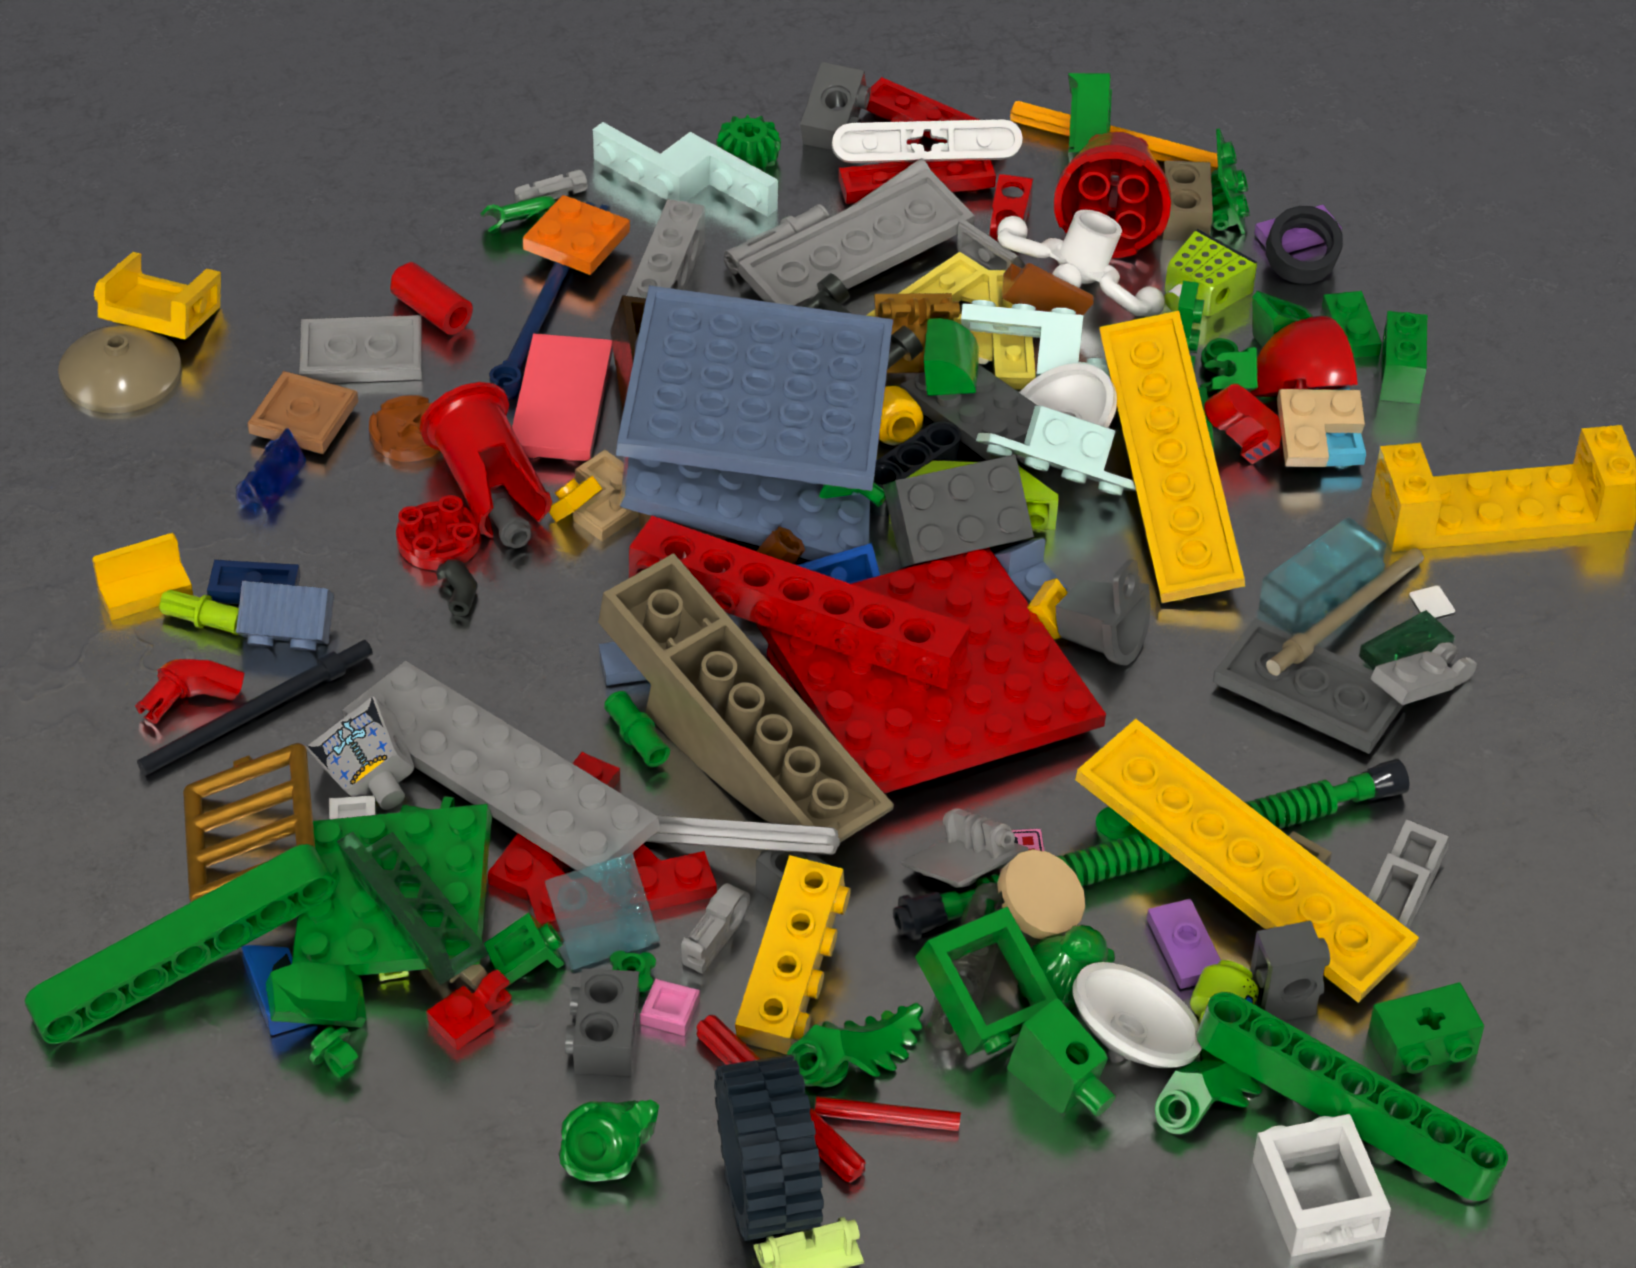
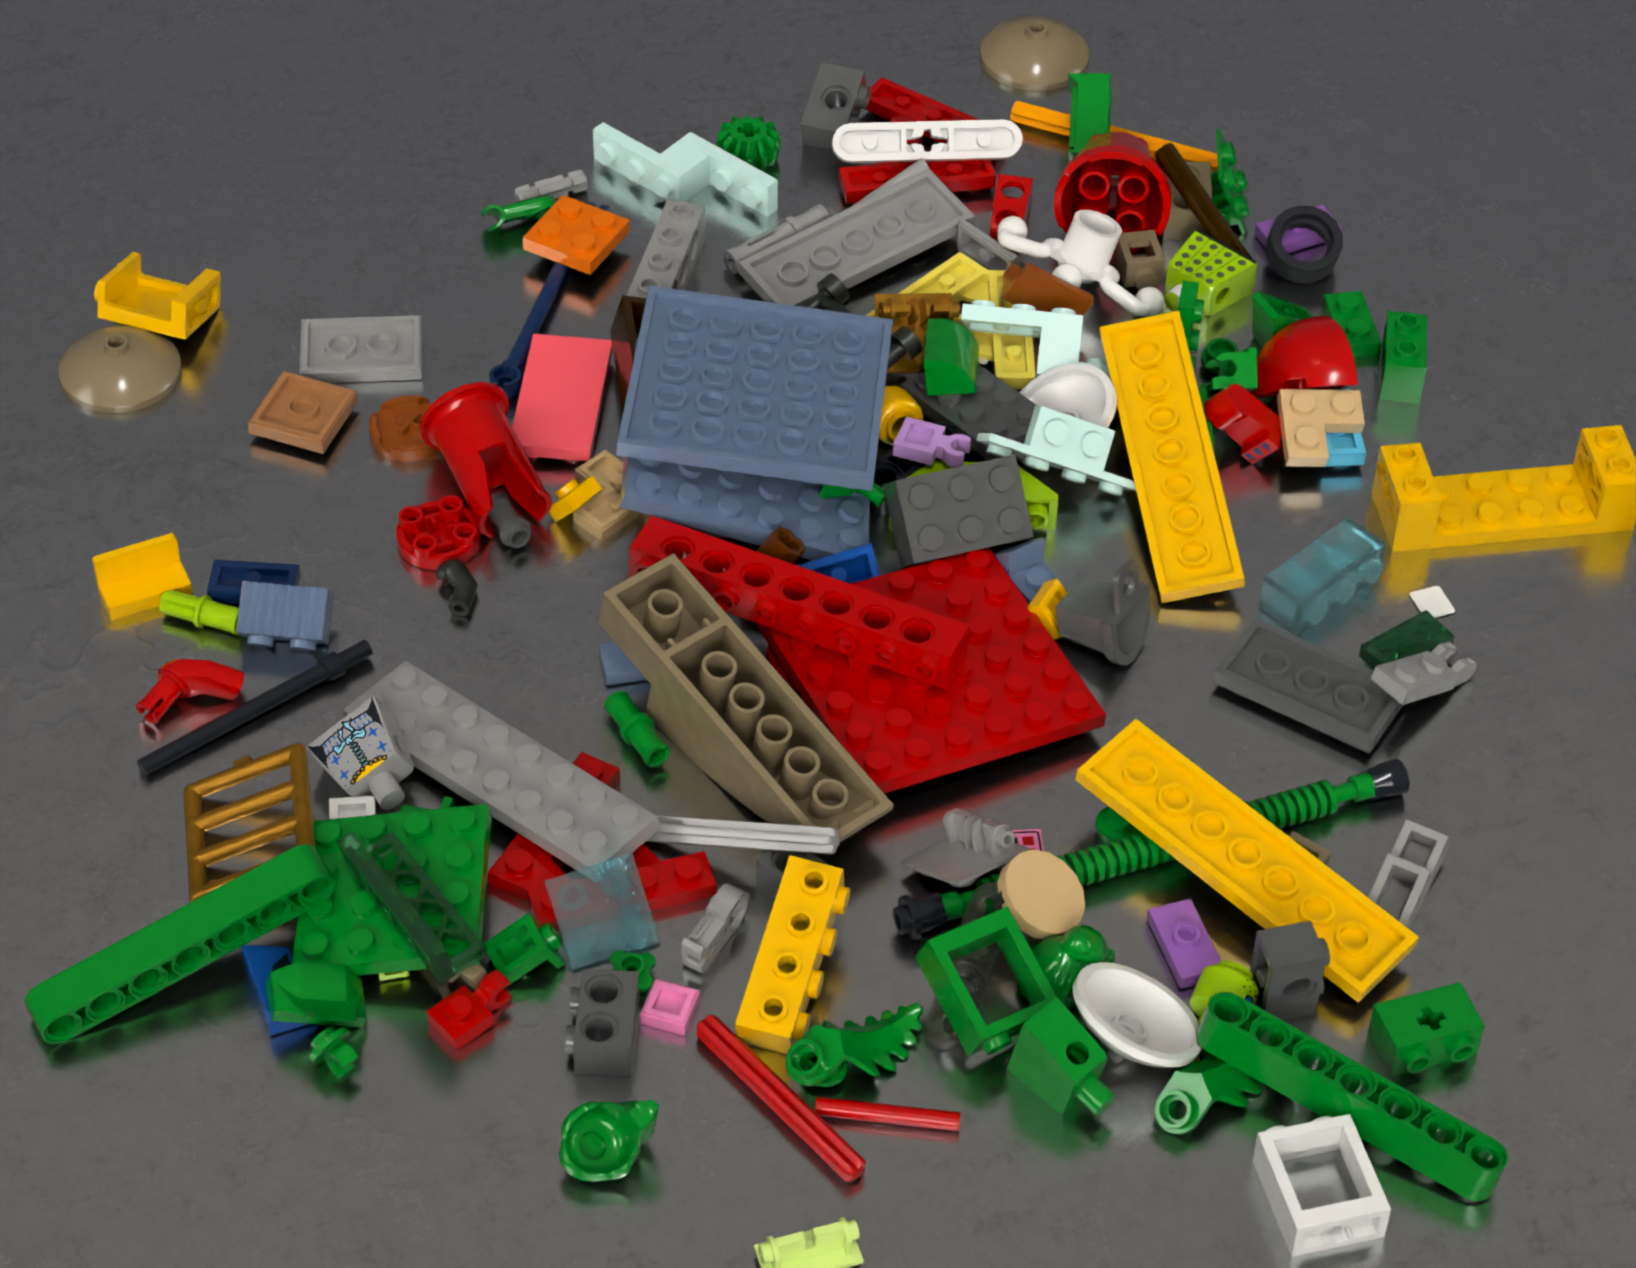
(272, 472): clear blue hinge -> none
(431, 298): red brick -> none
(769, 1147): black wheel -> none
(927, 441): none -> lavender plate
(1033, 53): none -> dark tan dish
(1139, 269): none -> dark tan brick
(1197, 197): none -> dark brown axle
(1302, 644): dark tan bar -> none

